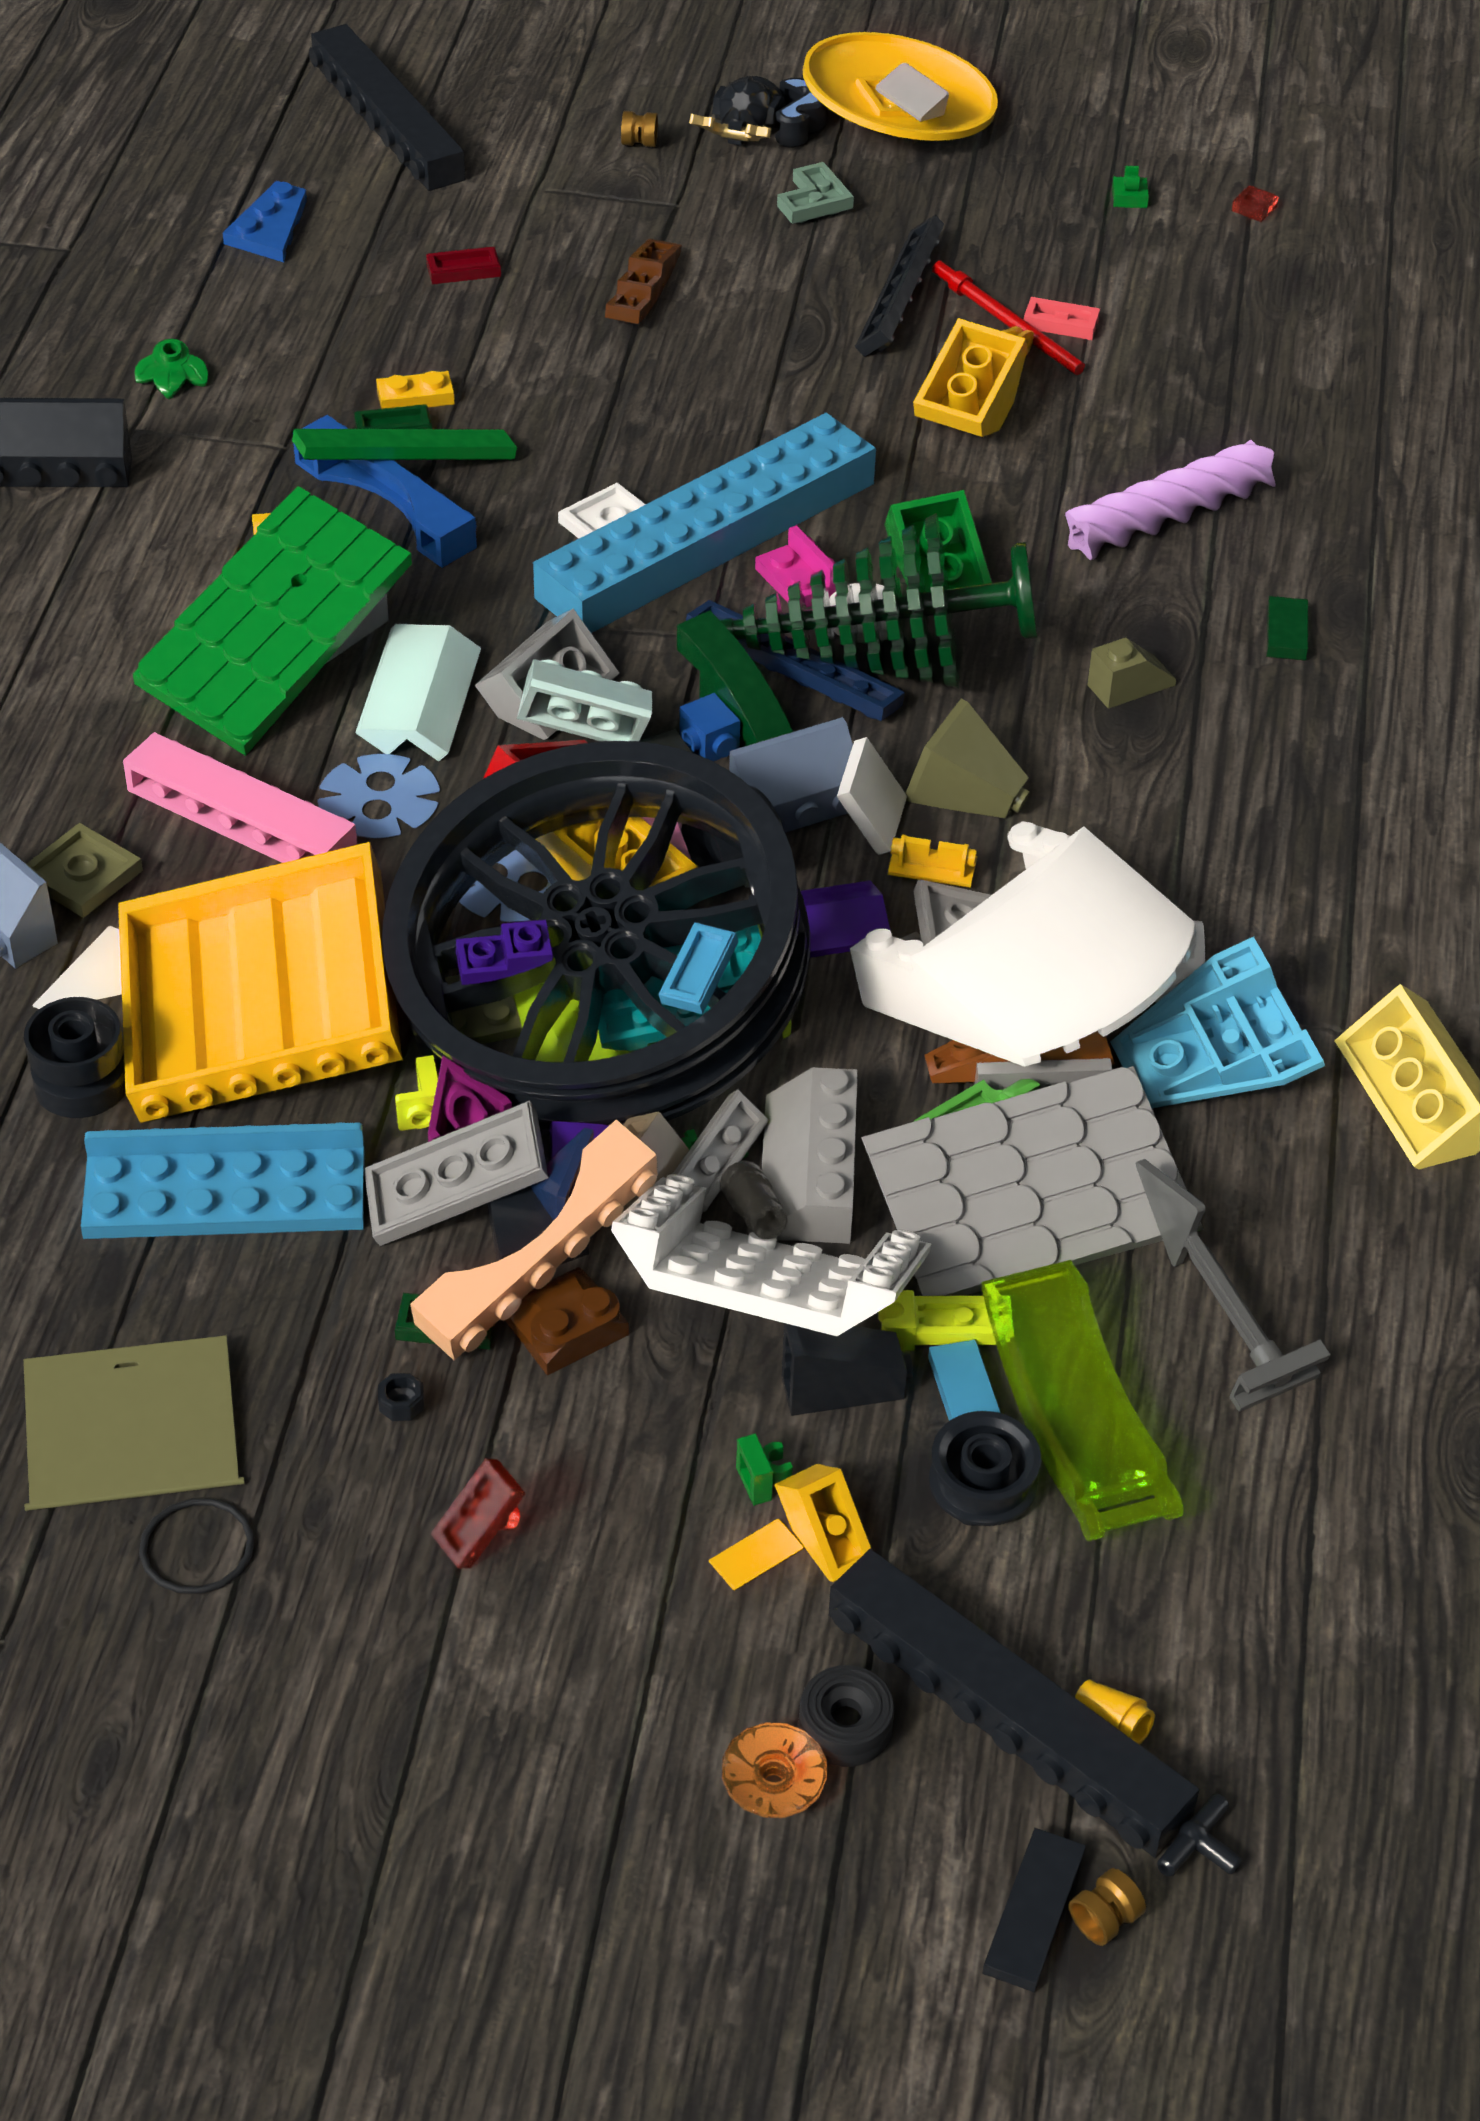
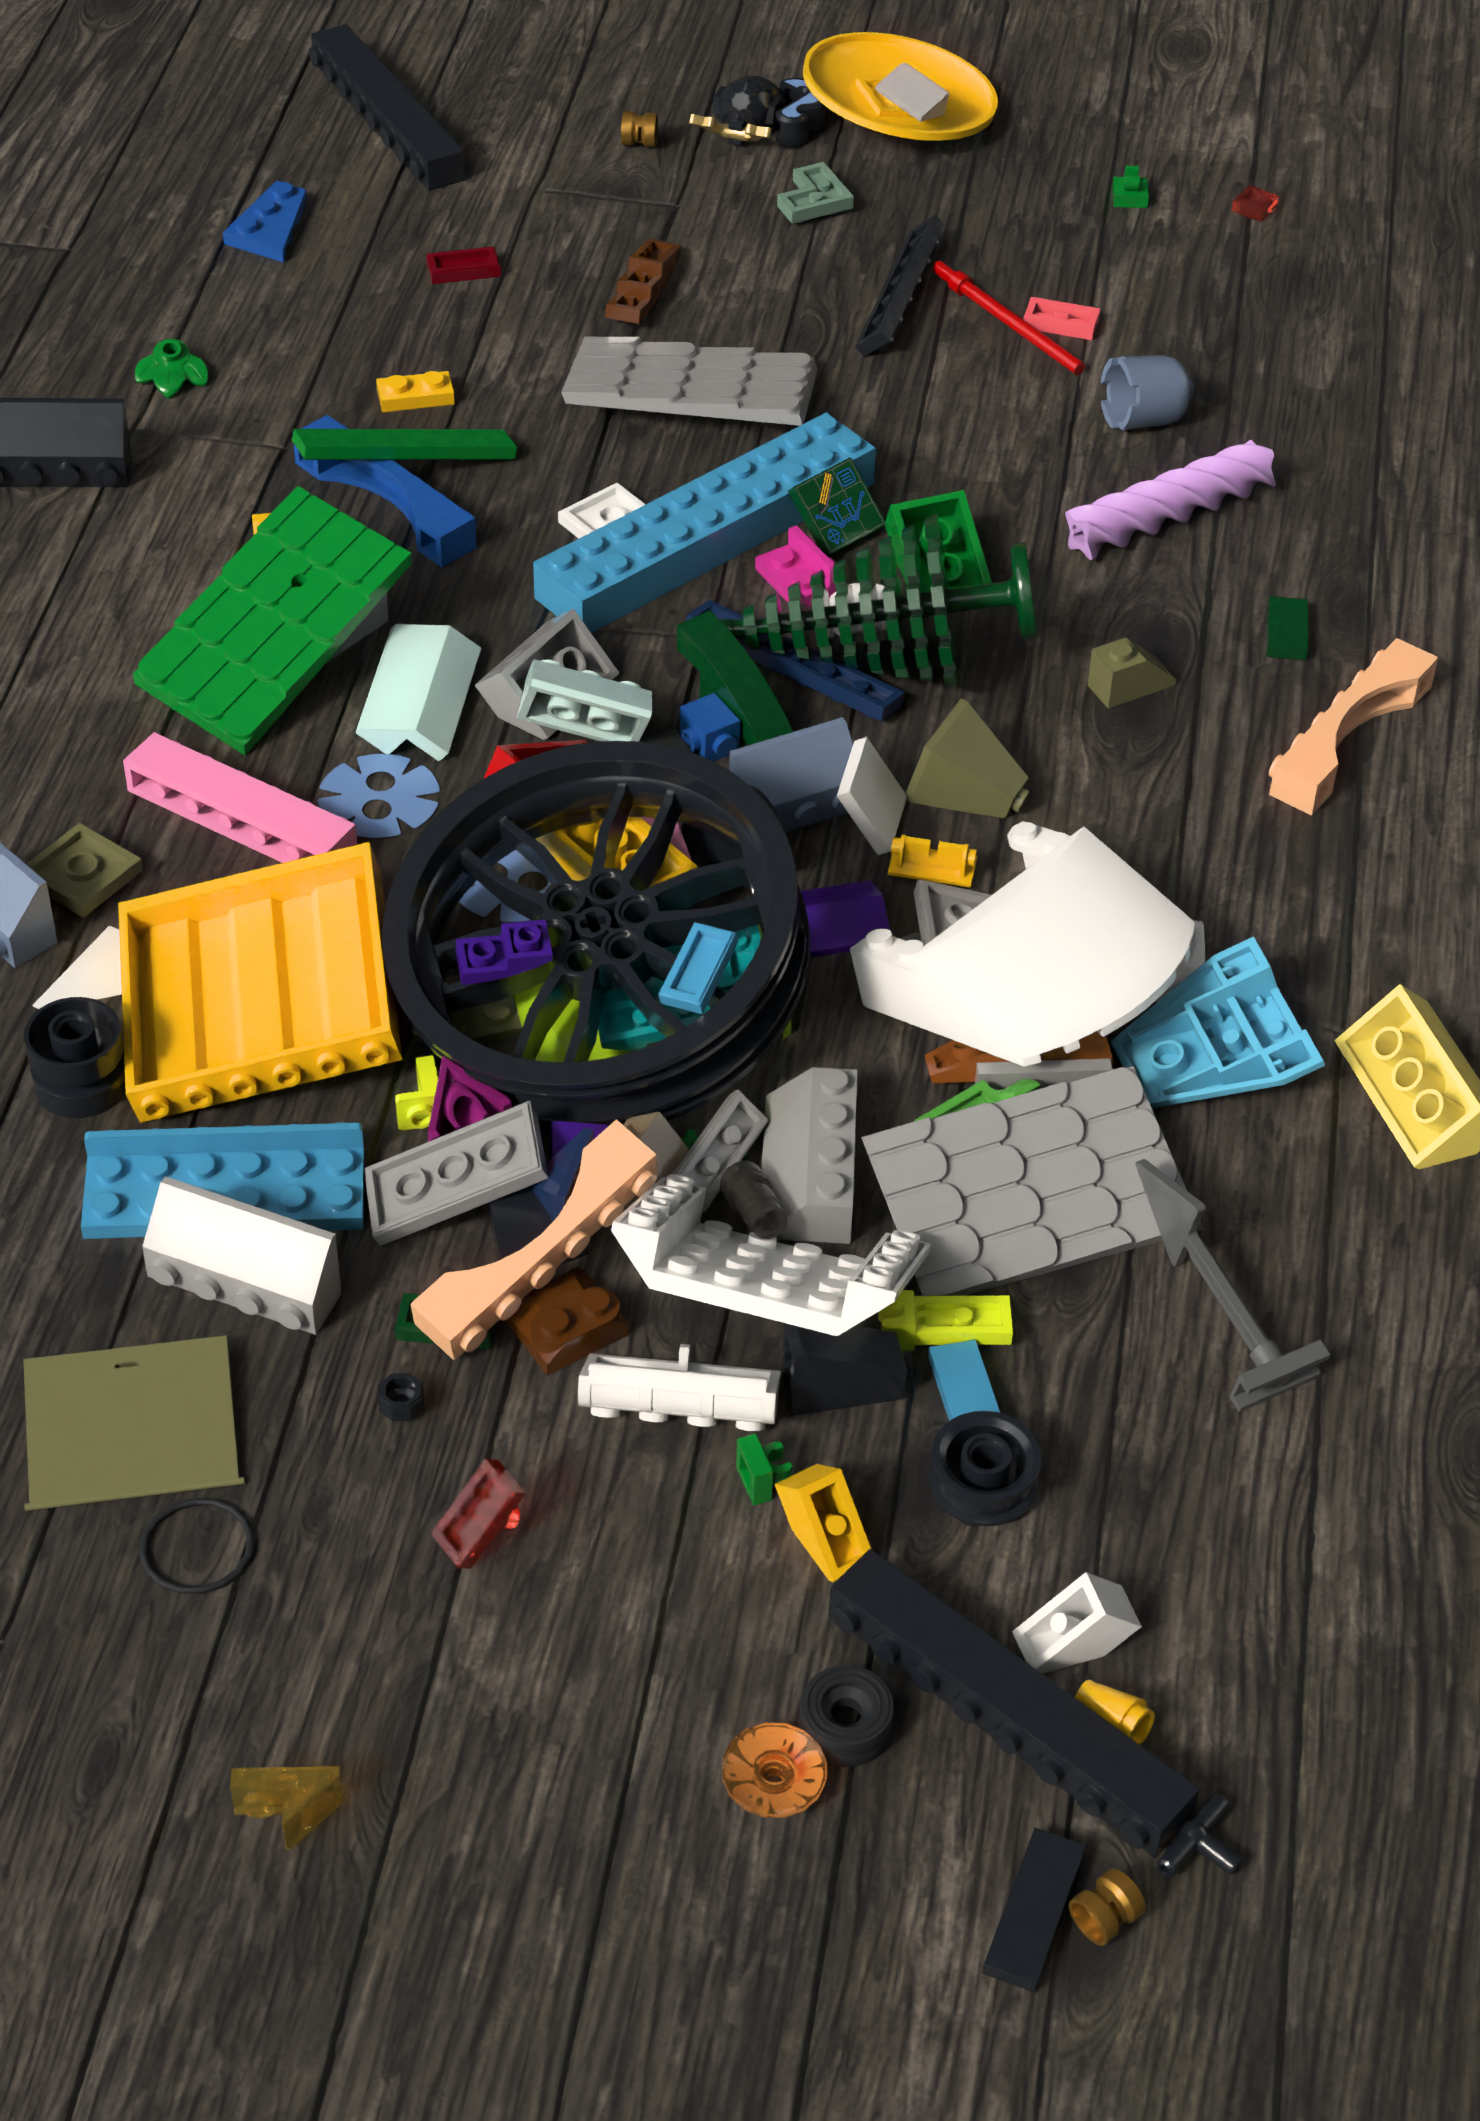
(242, 1256): none -> slope
(298, 1793): none -> clear yellow slope
(394, 418): dark green tile -> none
(679, 1388): none -> white container
(691, 380): none -> light grey piece
(756, 1554): yellow sticker -> none
(837, 507): none -> dark green tile
(974, 378): yellow slope -> none
(1075, 1400): clear neon green windscreen -> none
(1077, 1625): none -> white slope
(1145, 391): none -> sand blue cylinder
(1389, 684): none -> light nougat arch

